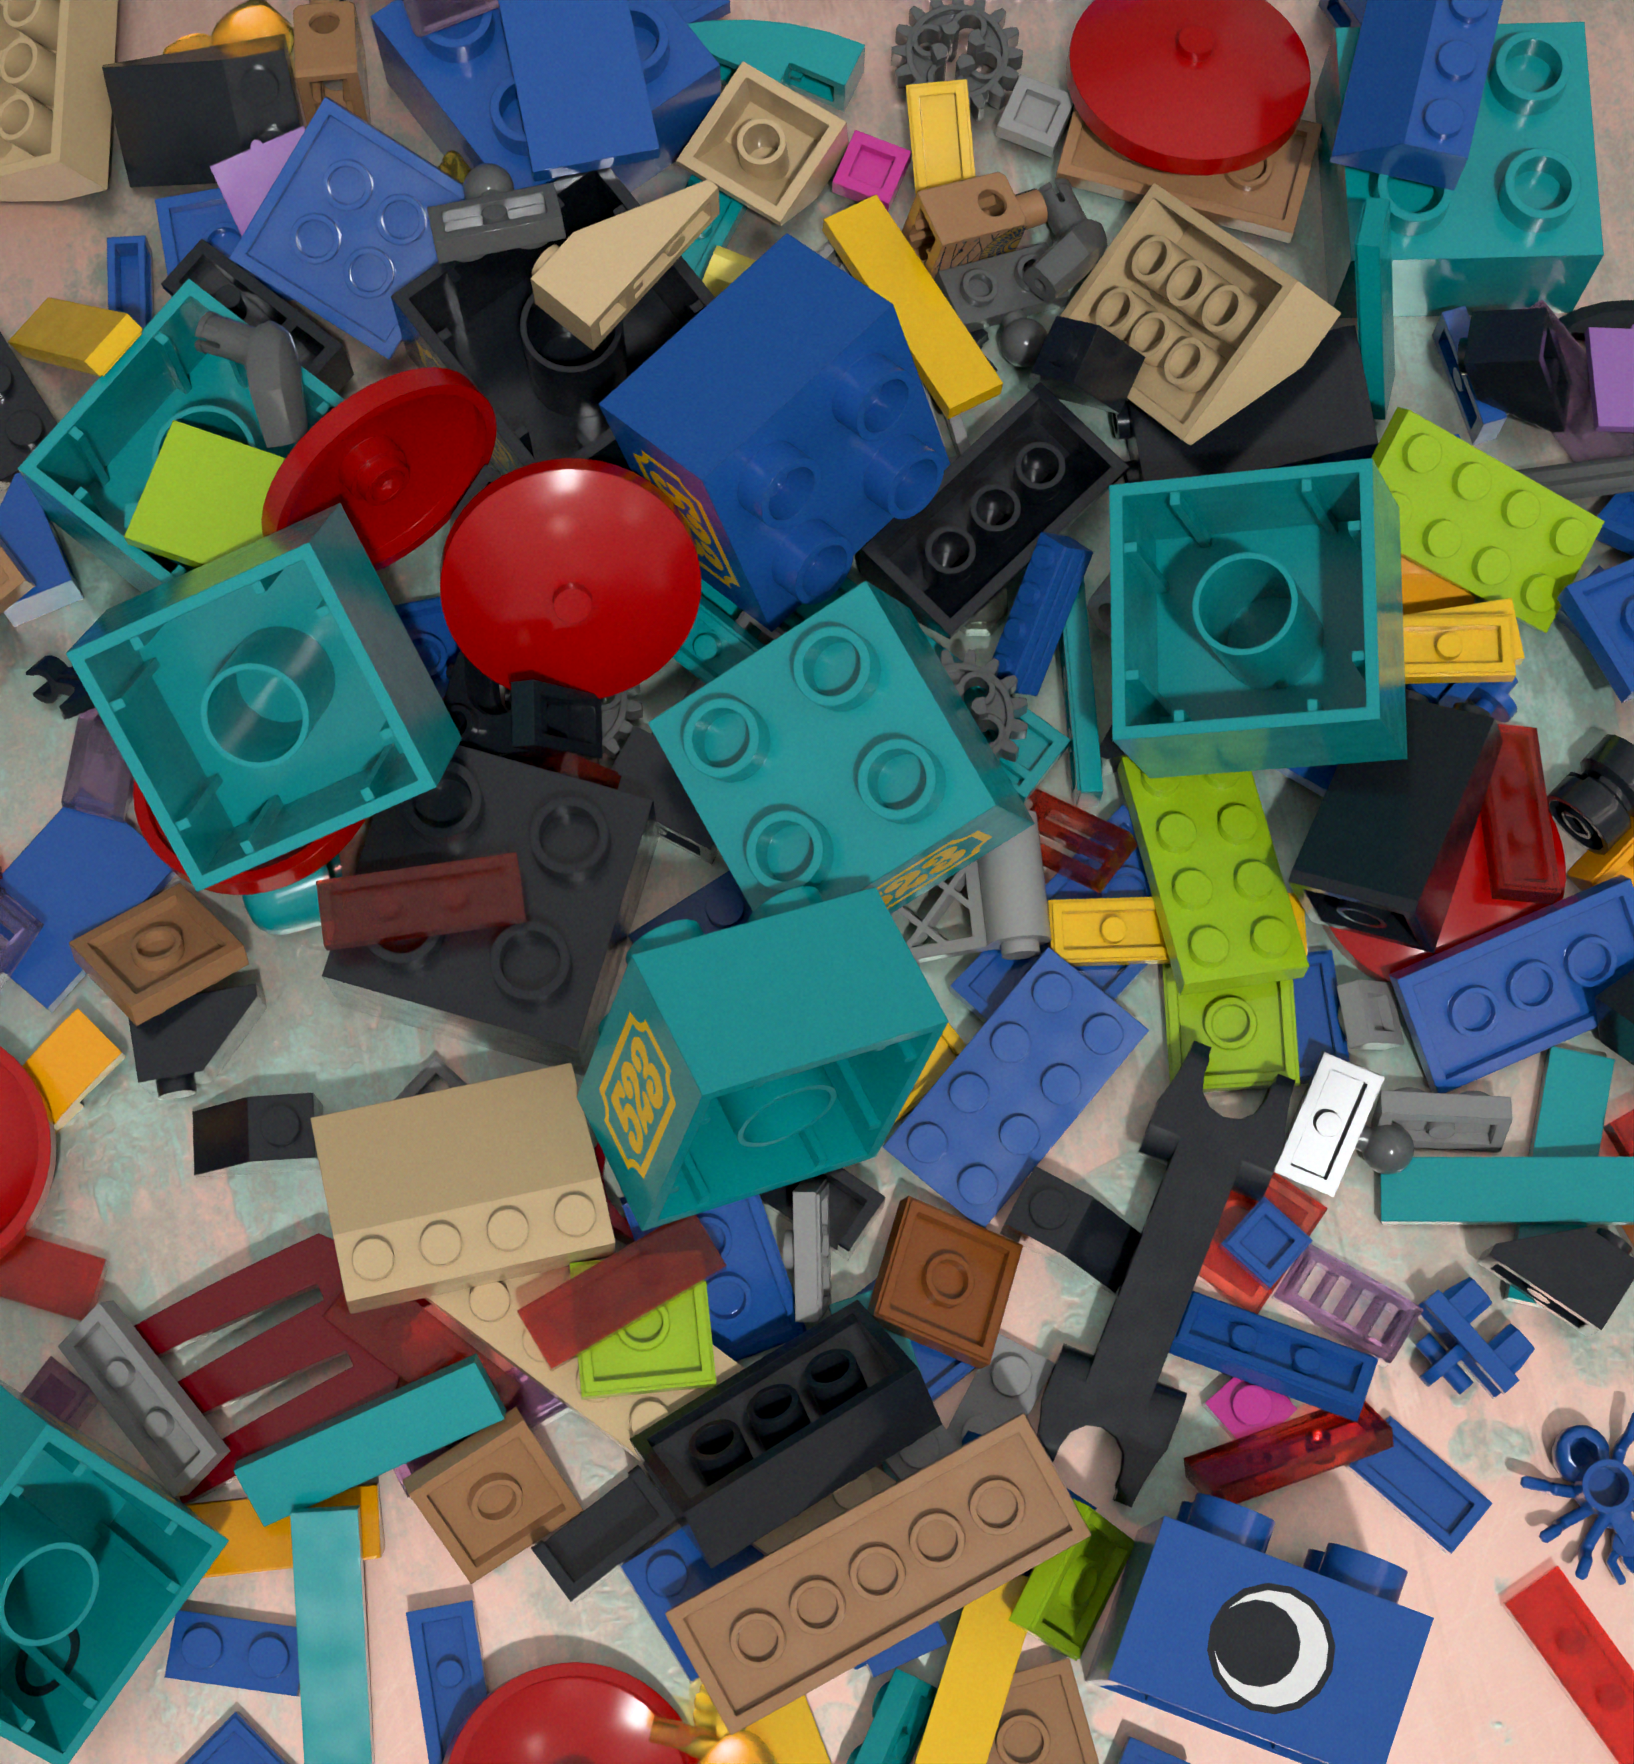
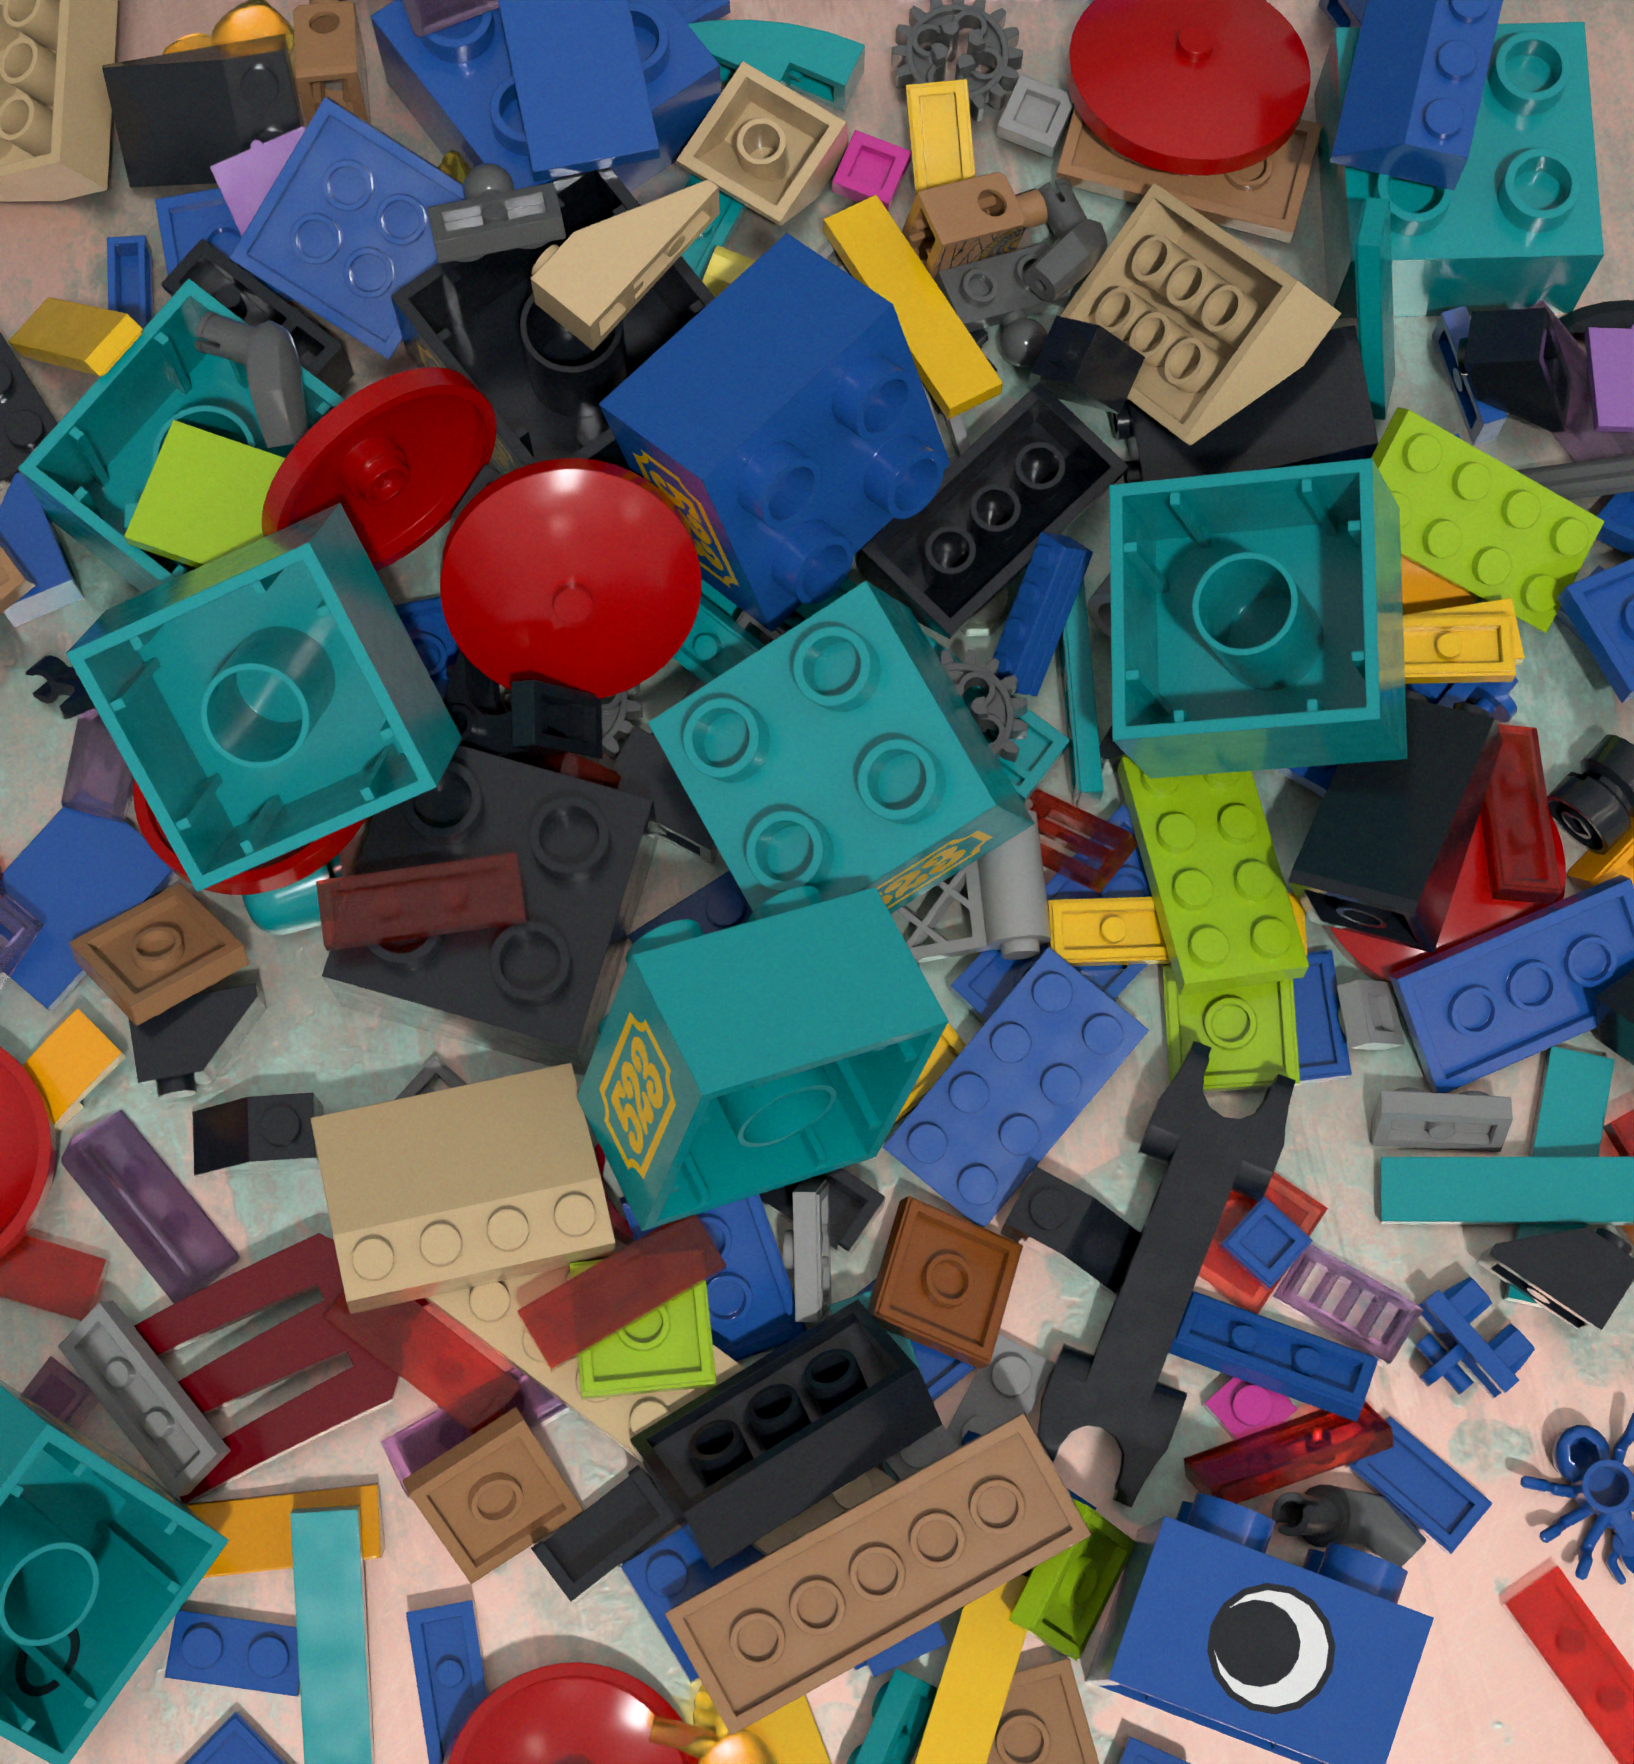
(148, 1207): none -> clear purple slope
(370, 1440): teal tile -> none
(1332, 1125): plate -> none
(1348, 1519): none -> dark grey arm

